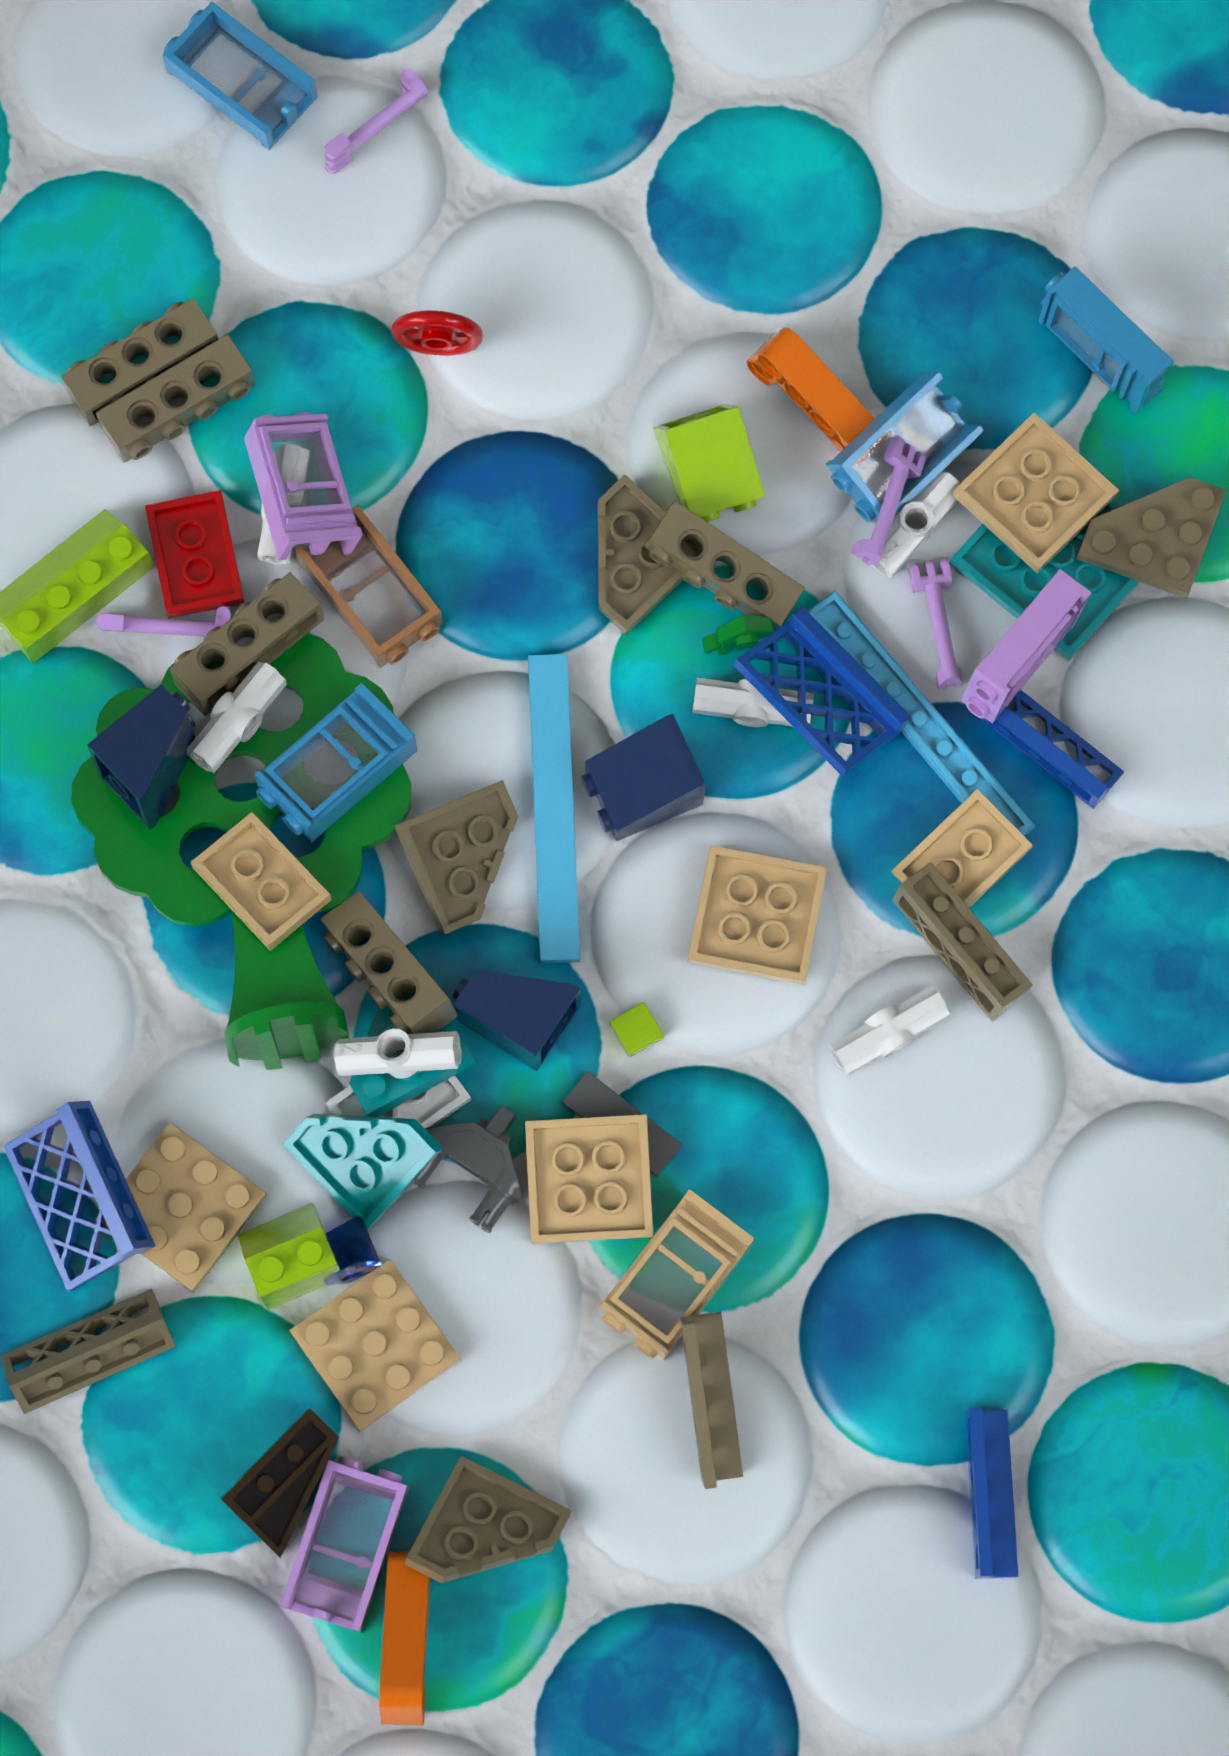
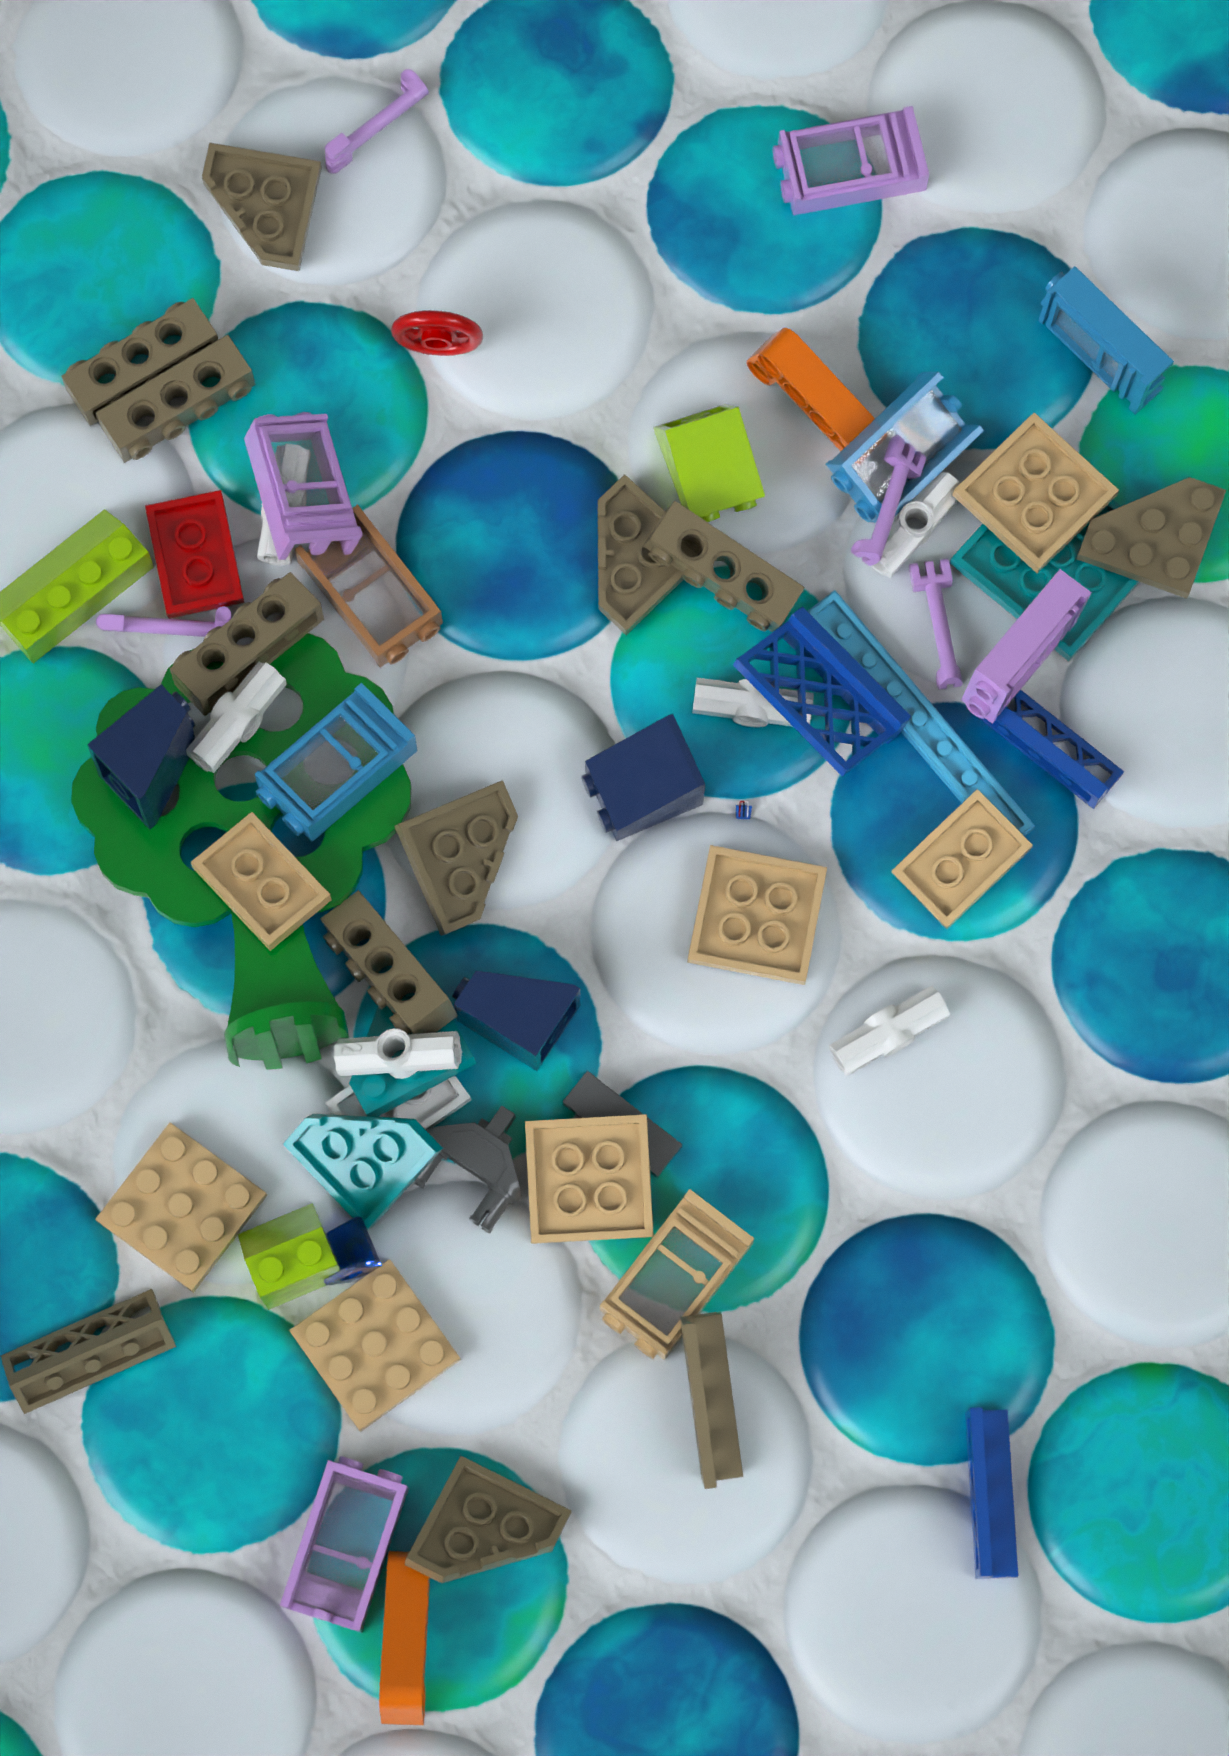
(100, 1173): fence -> none
(240, 74): door -> none
(265, 199): none -> dark tan plate
(282, 1480): dark brown wedge -> none
(553, 809): medium azure tile -> none
(636, 1029): lime tile -> none
(739, 633): green plate -> none
(743, 811): none -> blue piece
(851, 161): none -> lavender door
(961, 941): dark tan fence -> none

